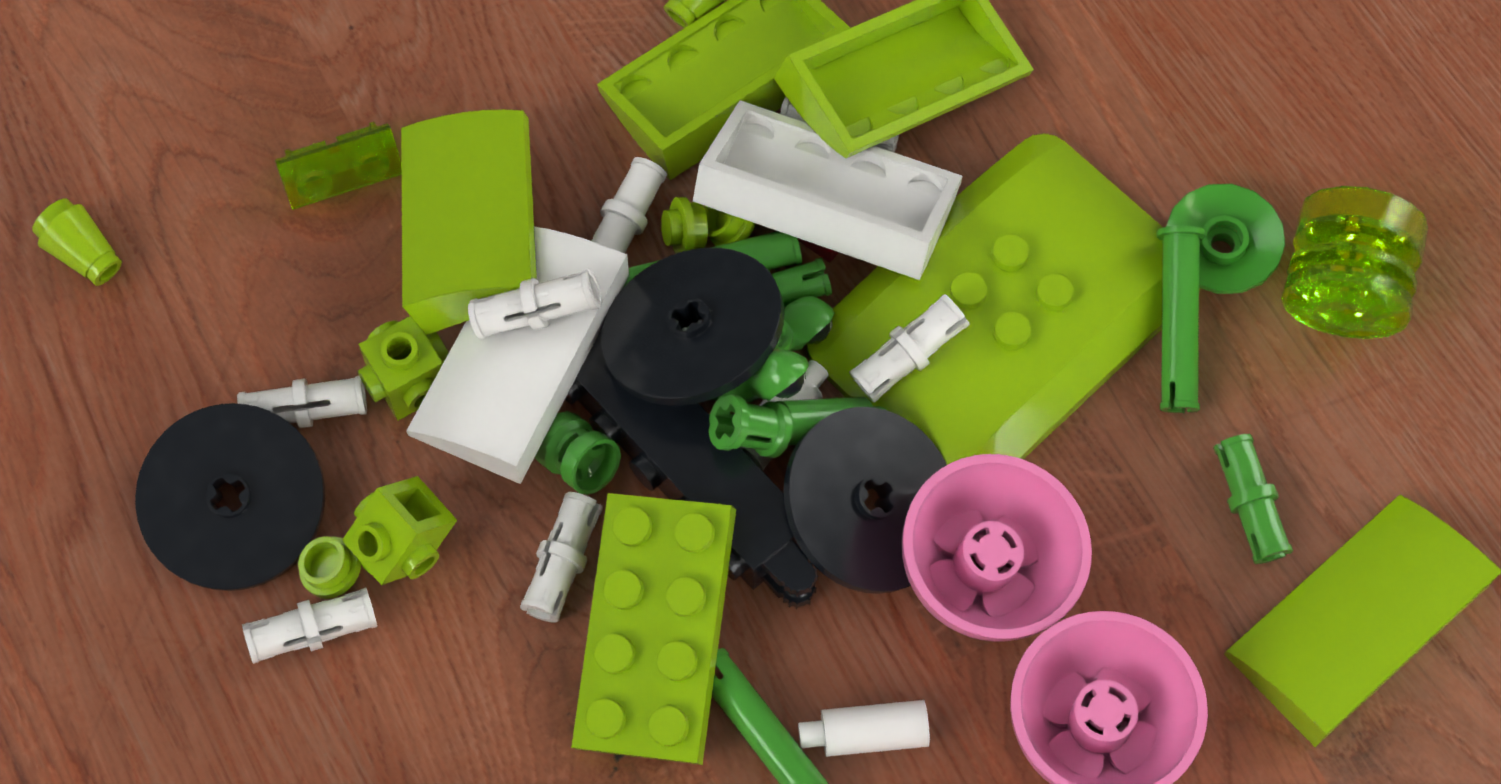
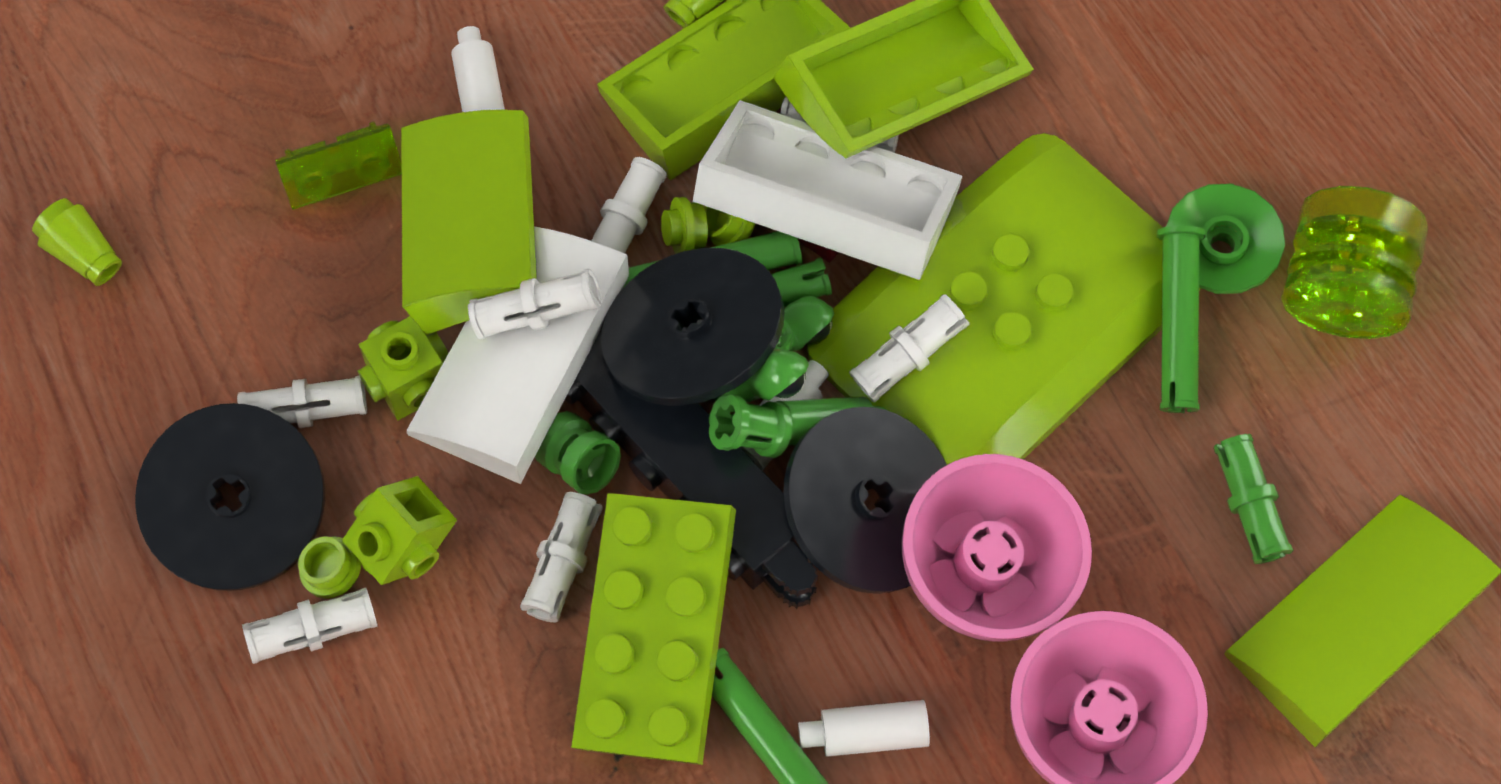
(476, 72): none -> white cylinder

